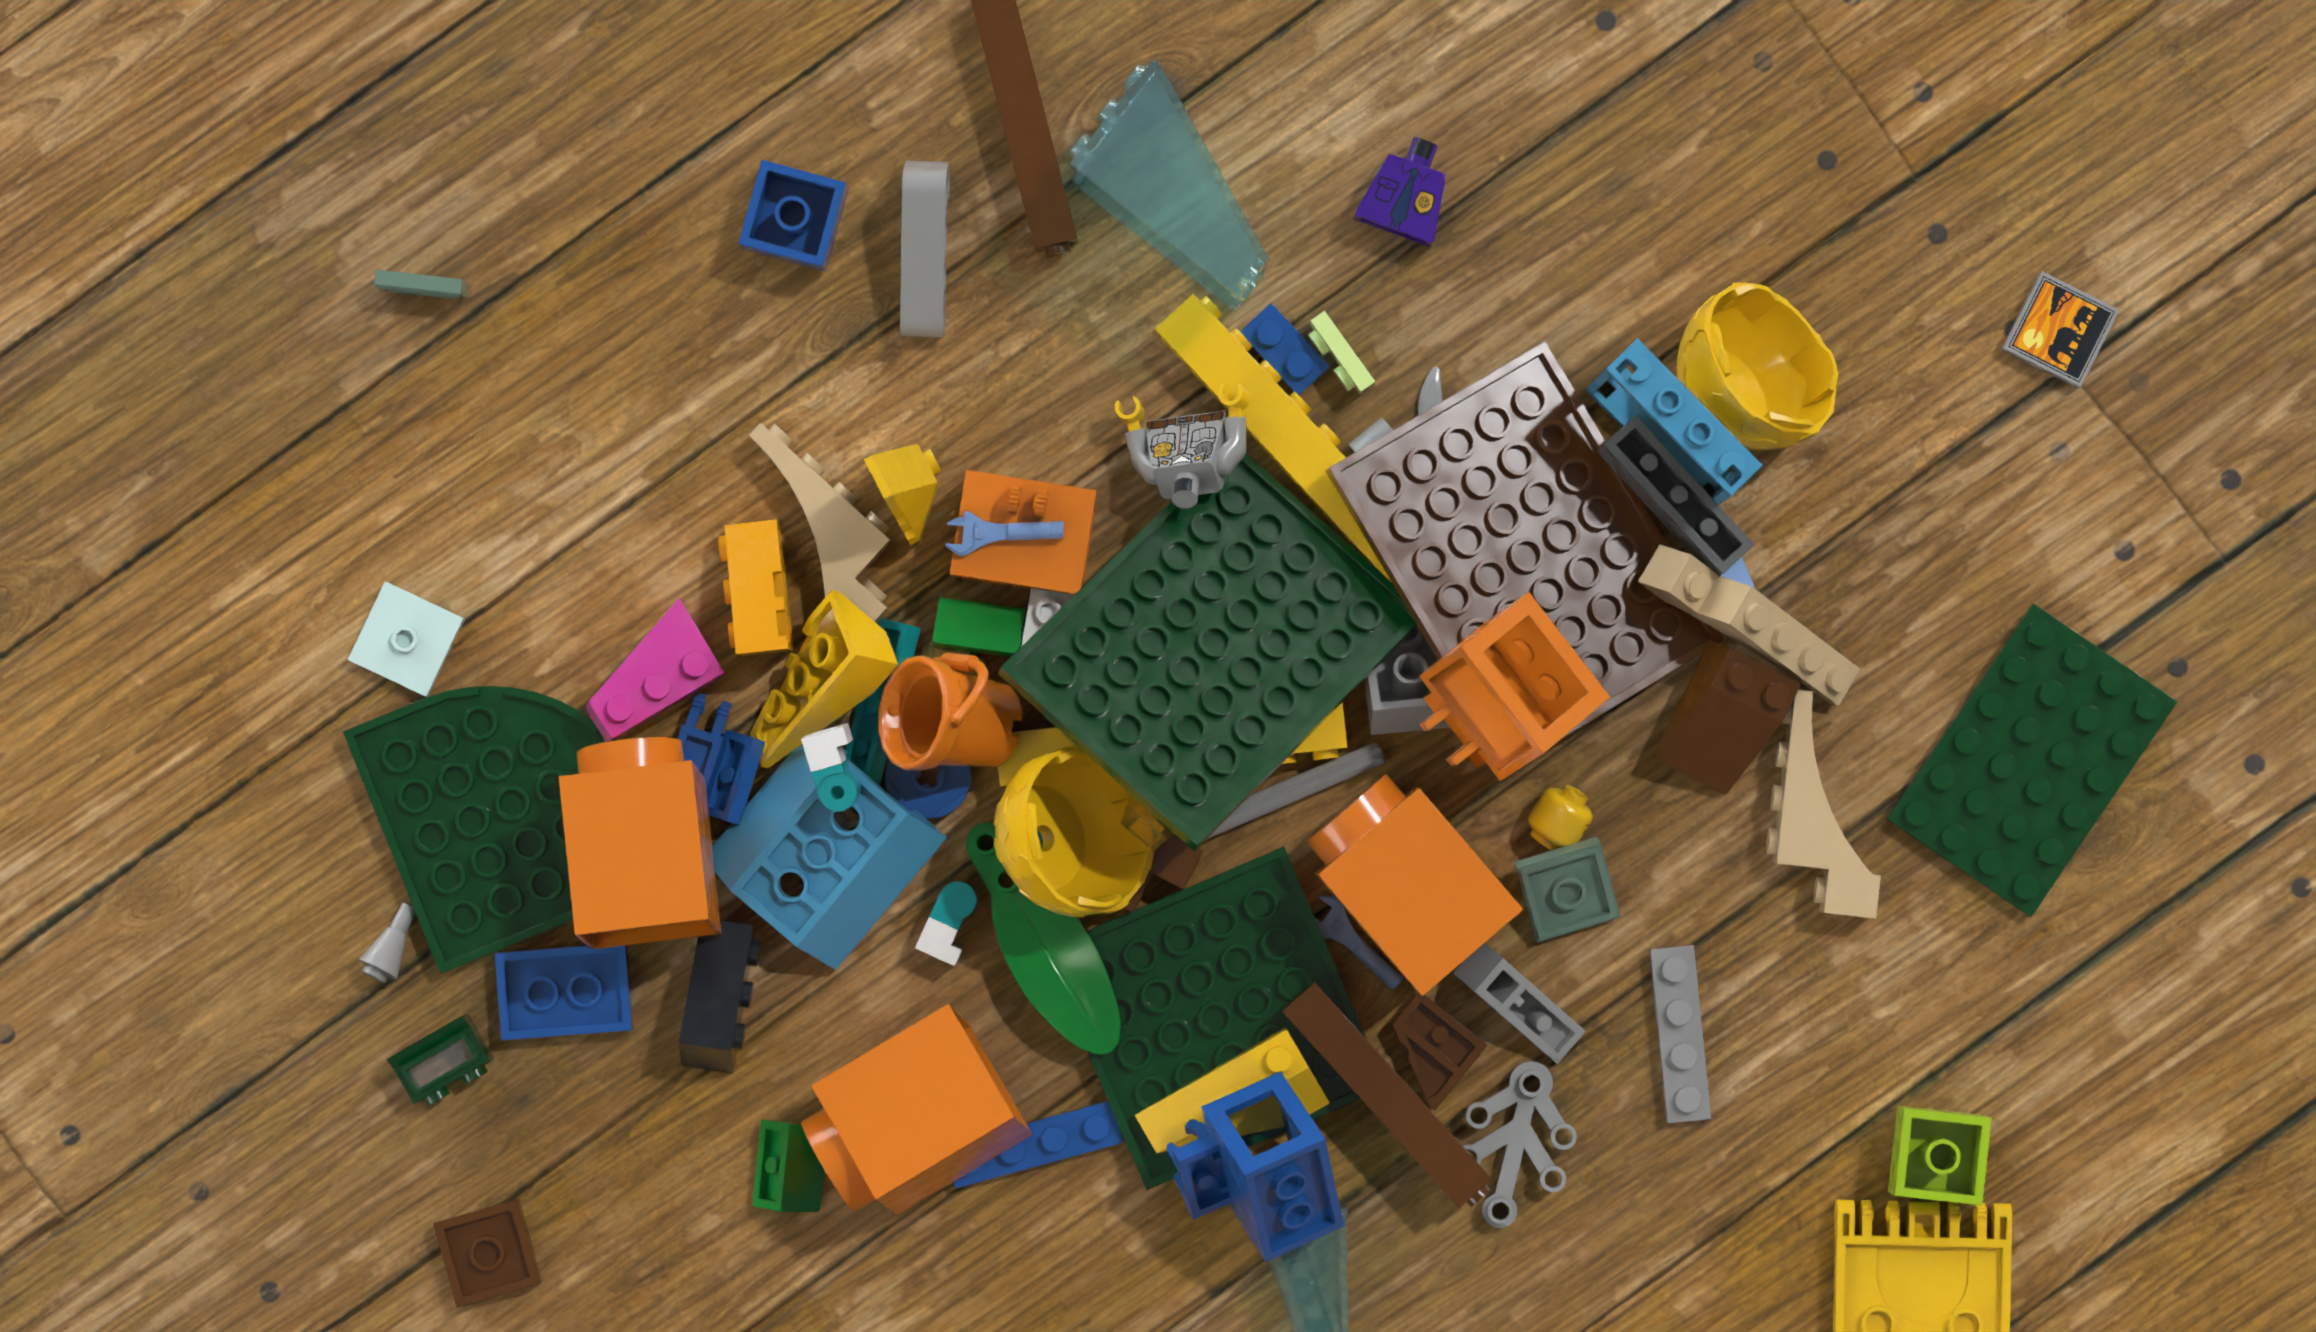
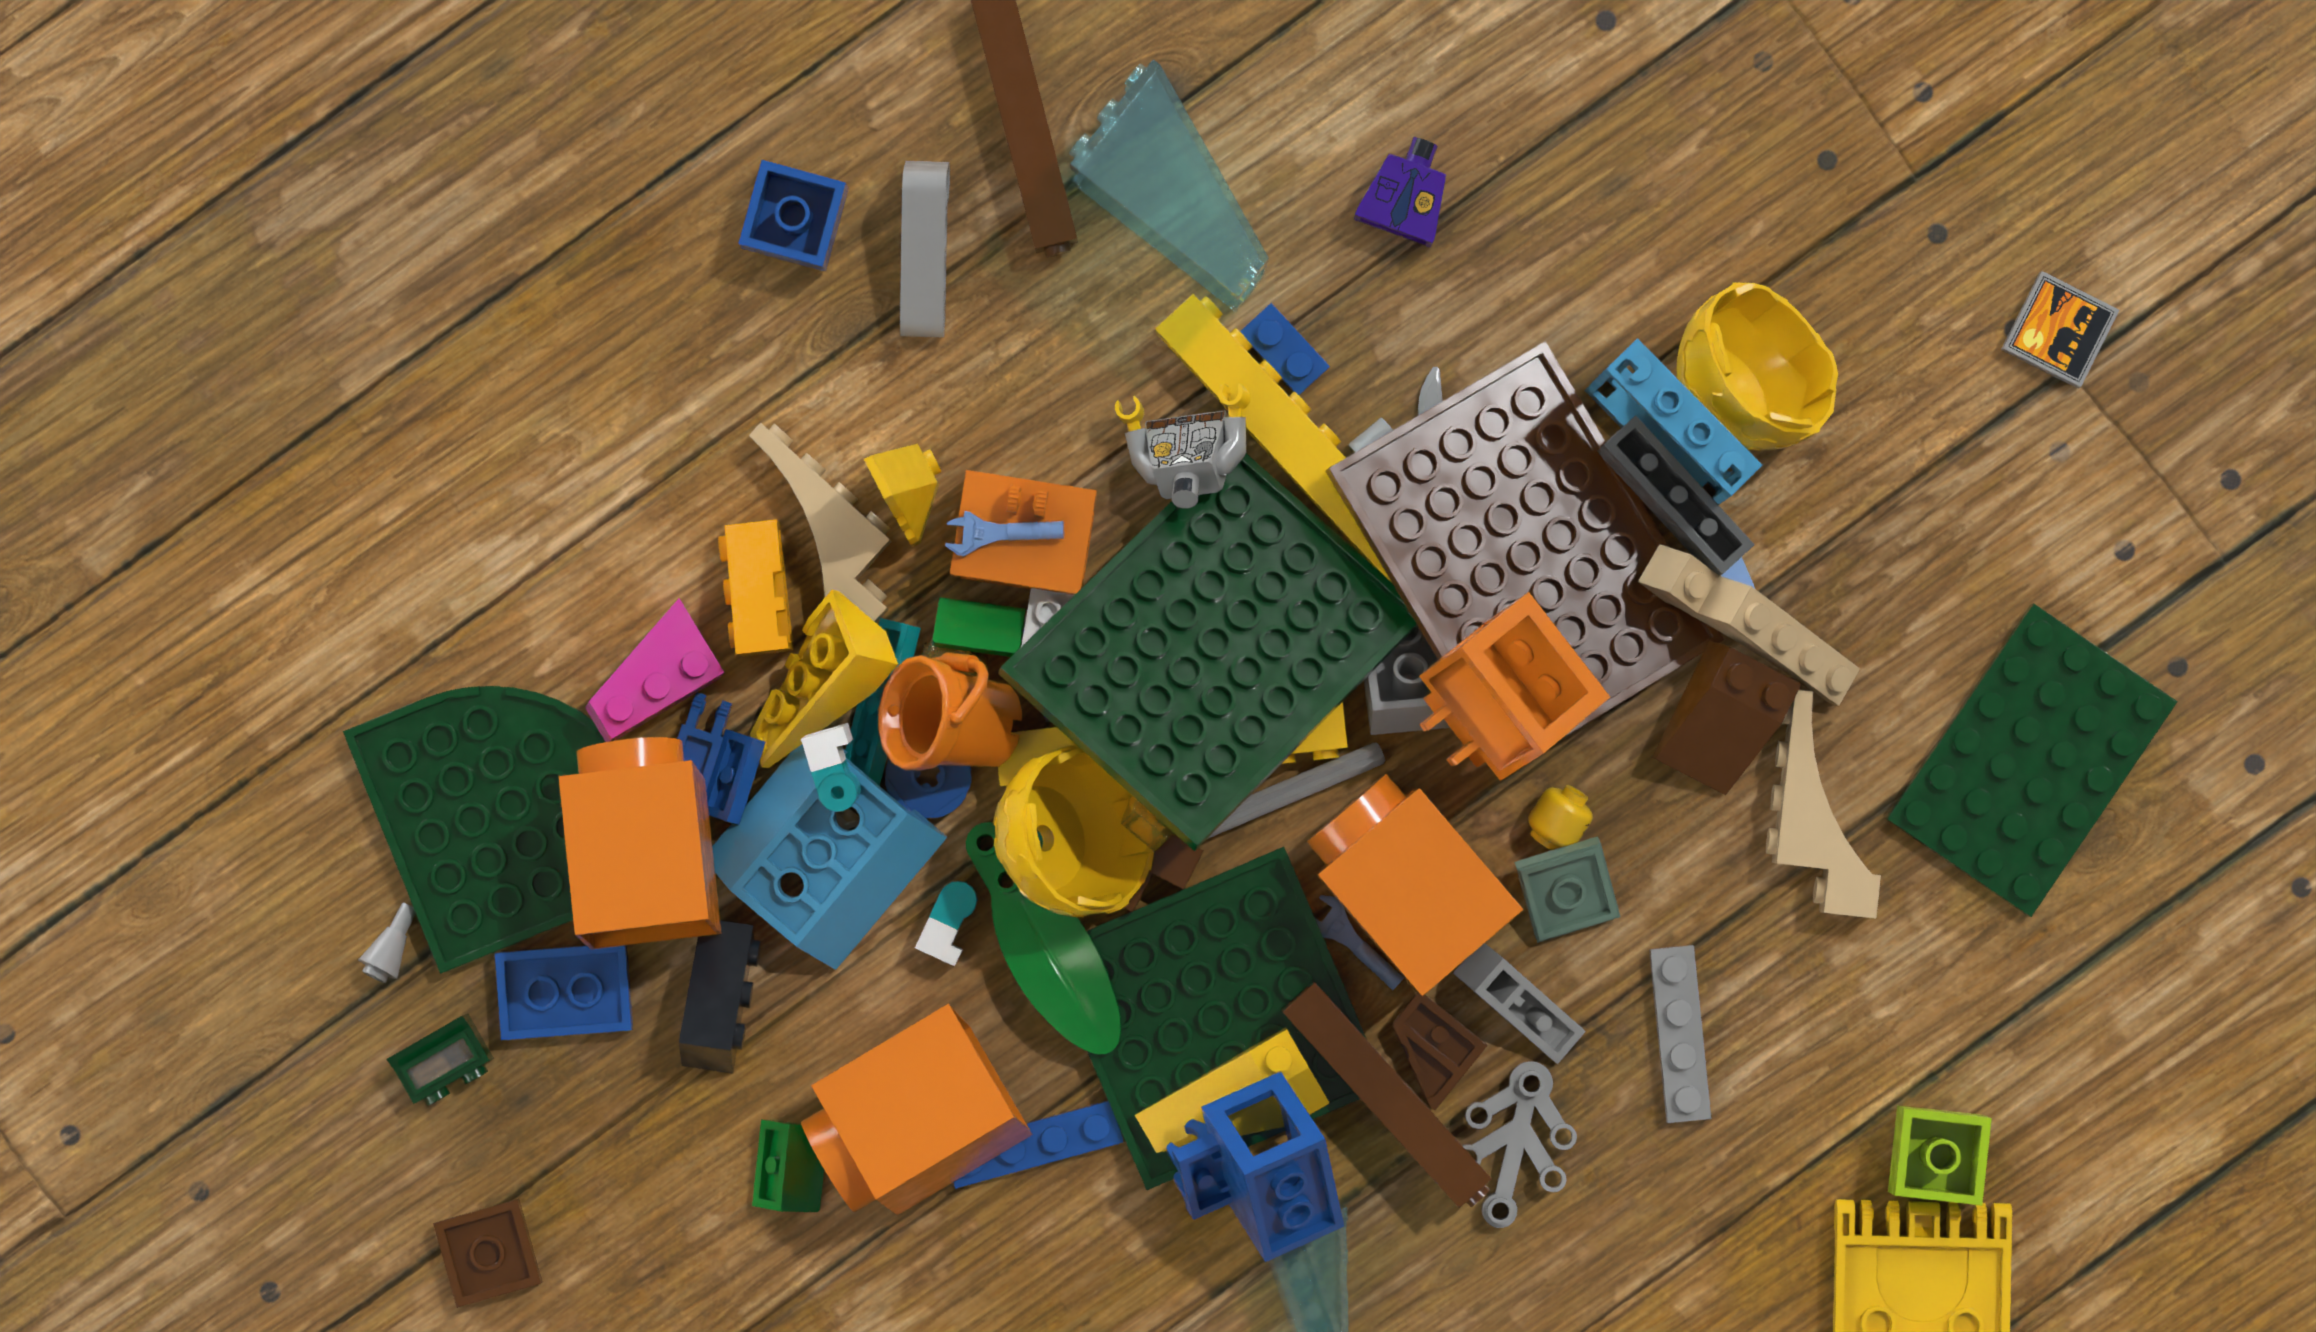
(406, 639): light aqua plate -> none
(420, 284): sand green tile -> none
(1350, 368): yellowish green plate -> none

